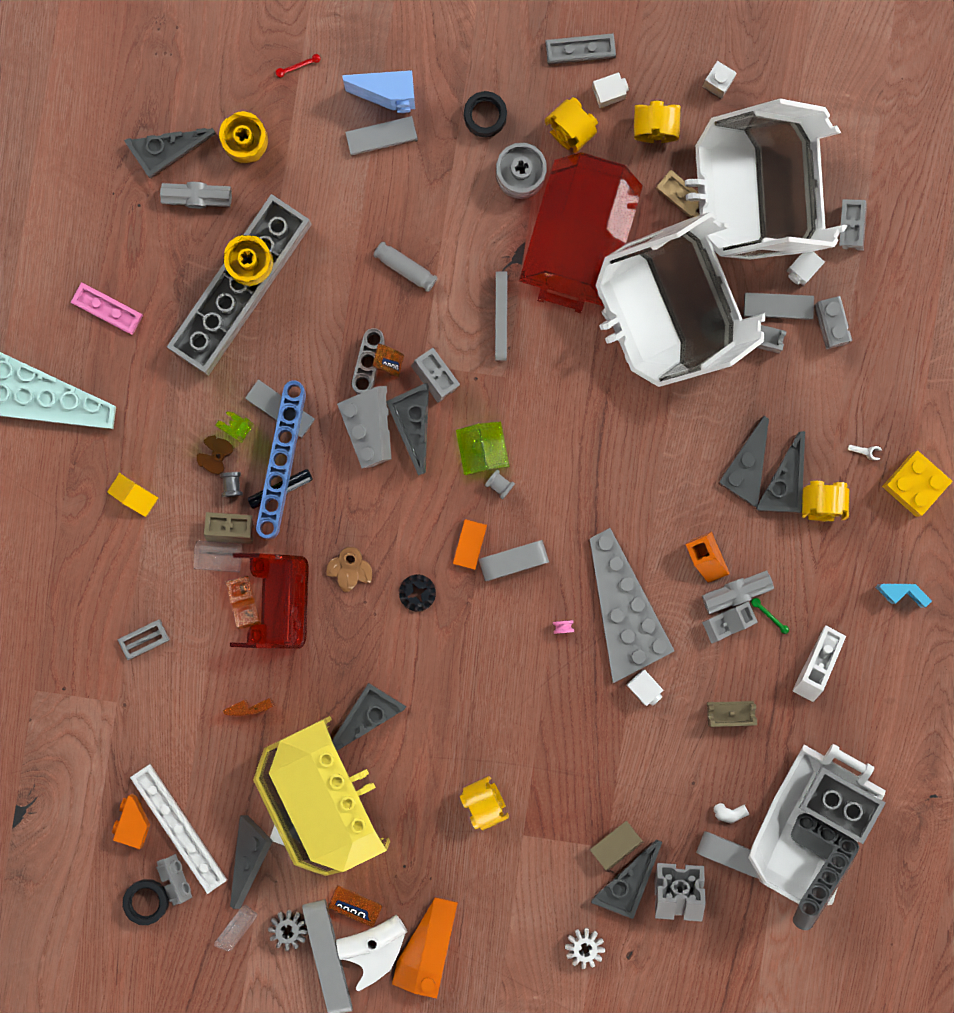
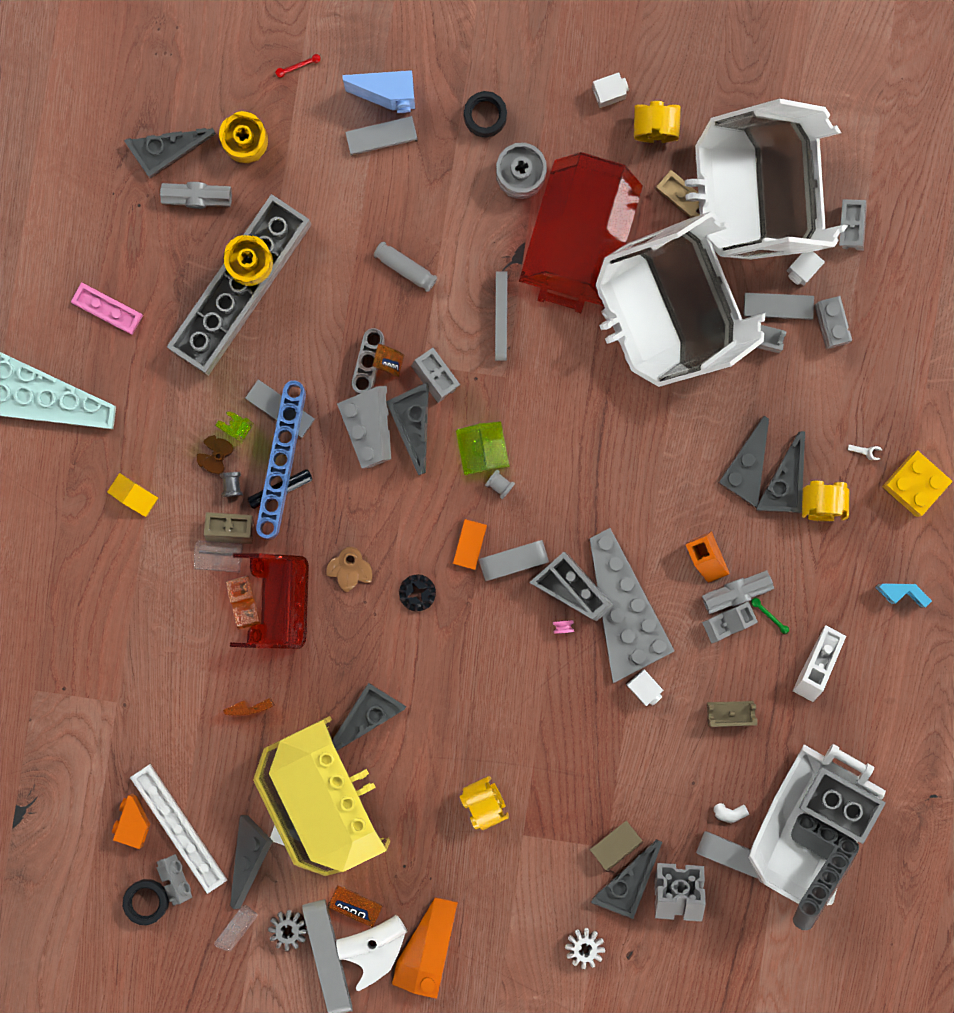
(161, 631): light grey tile -> none
(572, 125): yellow brick -> none
(573, 587): none -> light grey wedge
(580, 48): light grey tile -> none
(719, 79): white brick -> none

